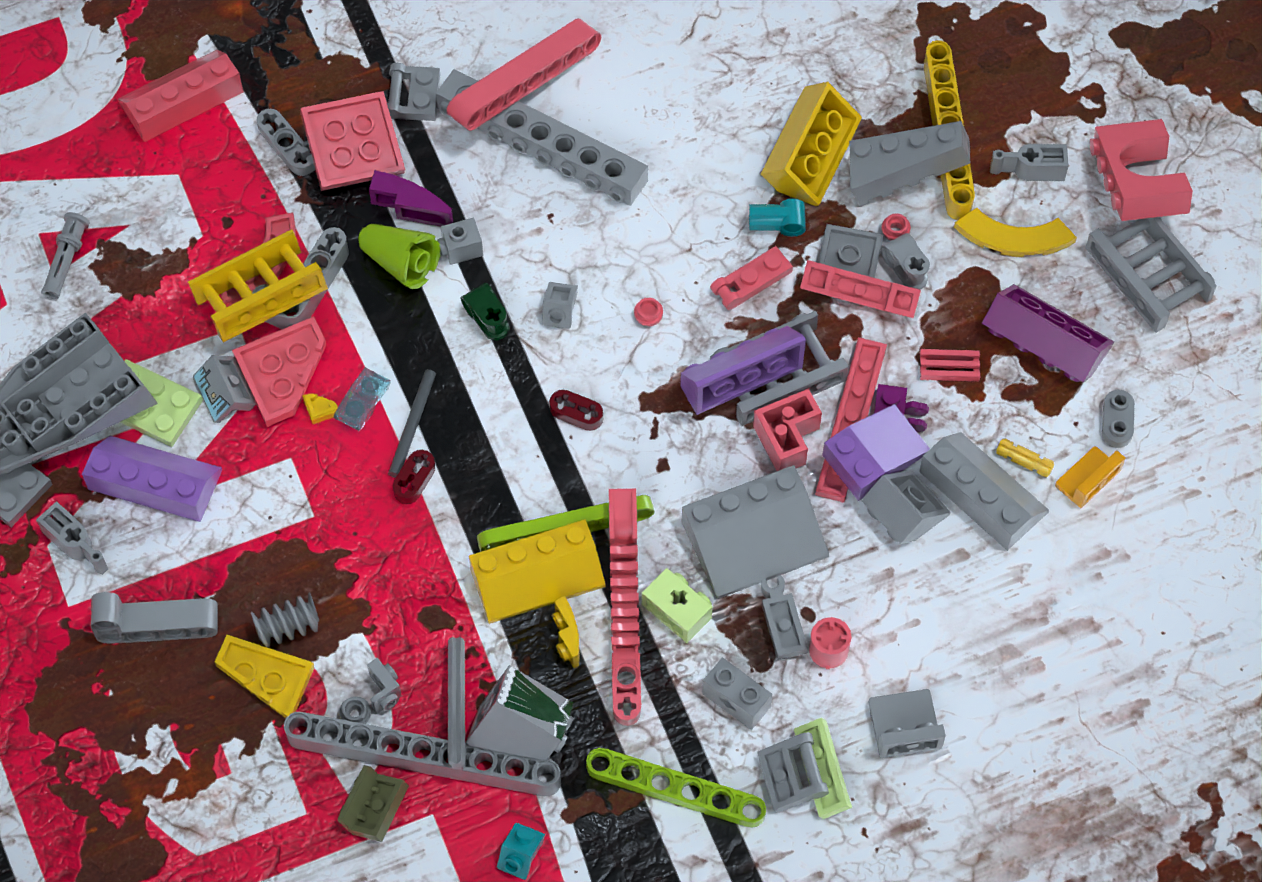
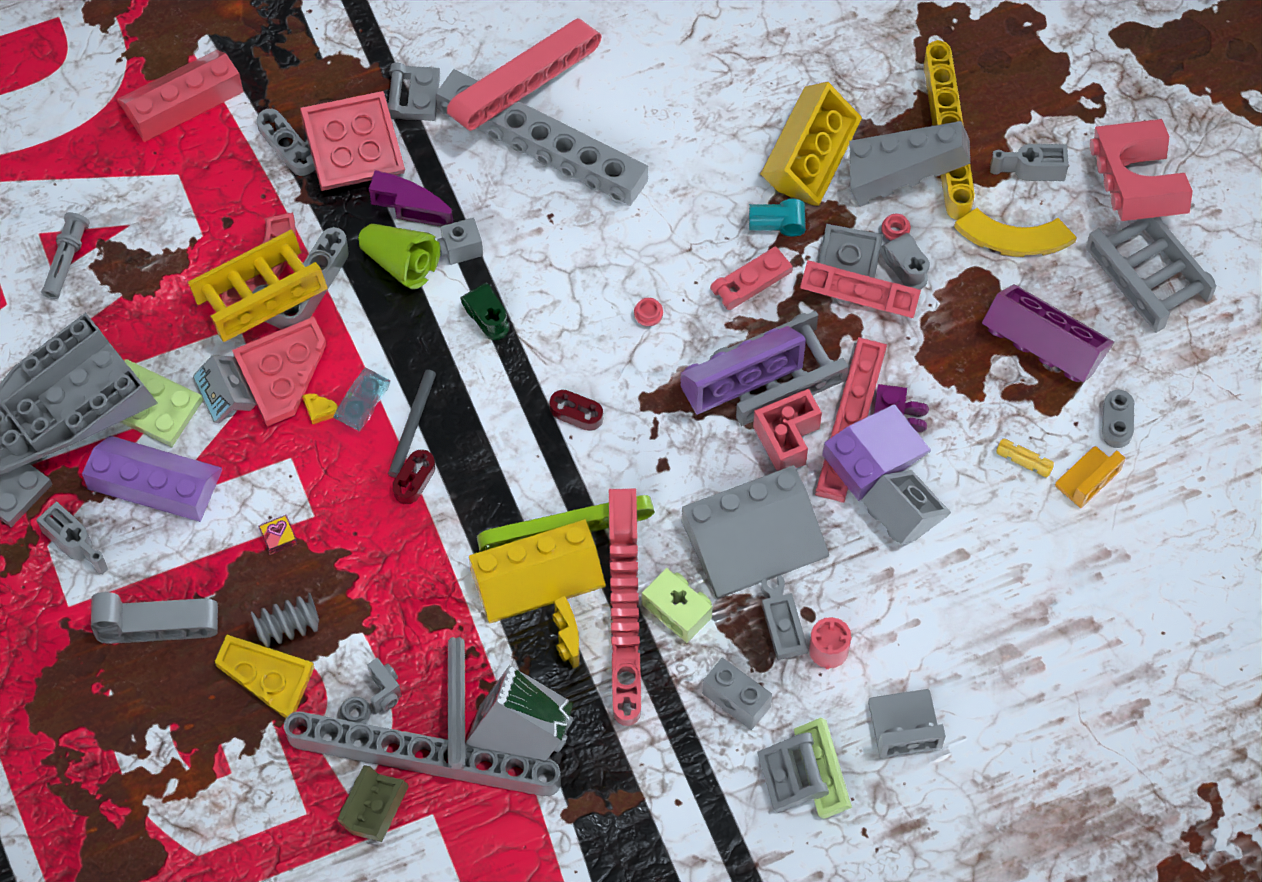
(278, 534): none -> tile
(519, 850): teal bracket -> none
(559, 304): light grey bracket -> none
(673, 793): lime beam -> none
(949, 361): coral tile -> none
(982, 489): light grey slope -> none

